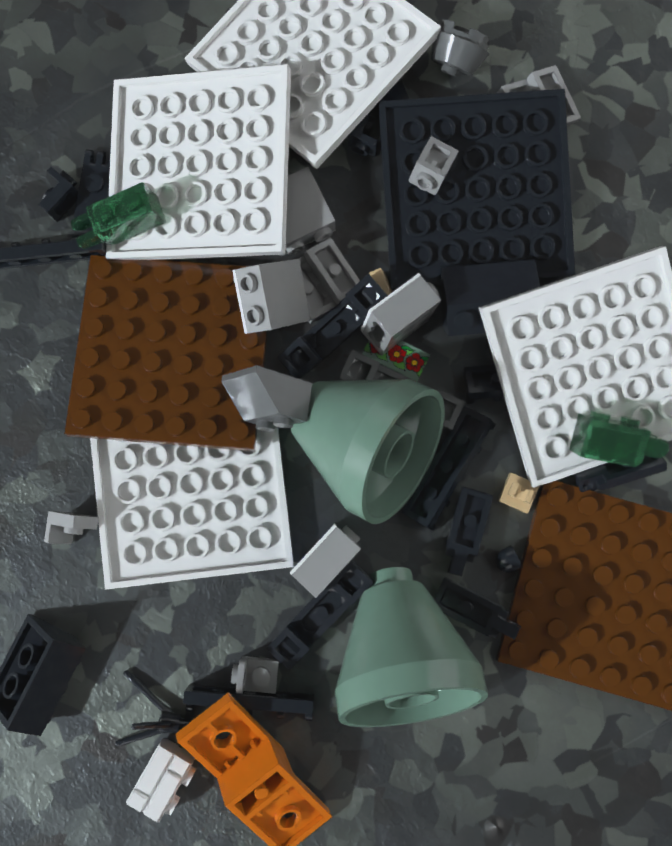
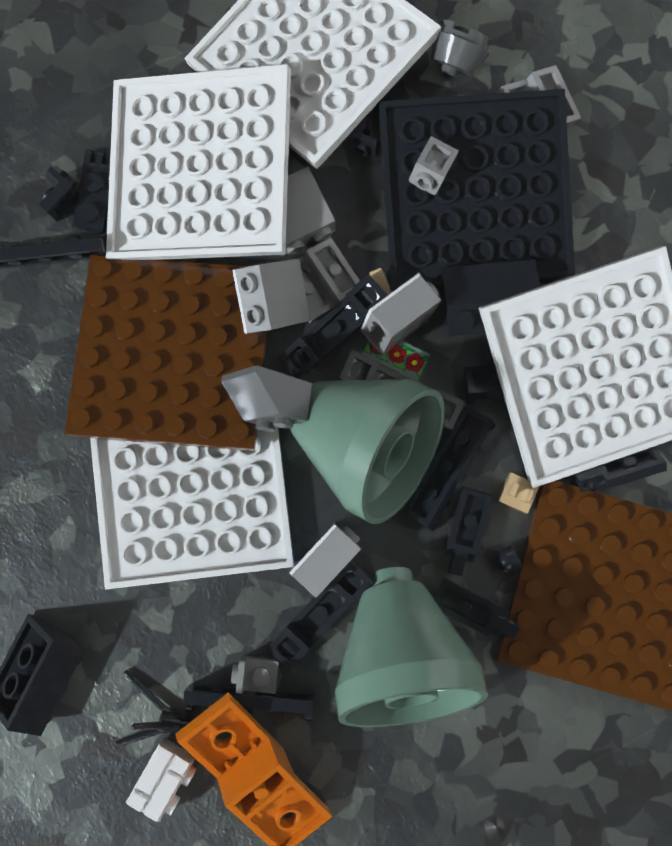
(63, 526): light grey bracket -> none
(119, 217): clear green hinge -> none
(614, 440): clear green hinge -> none

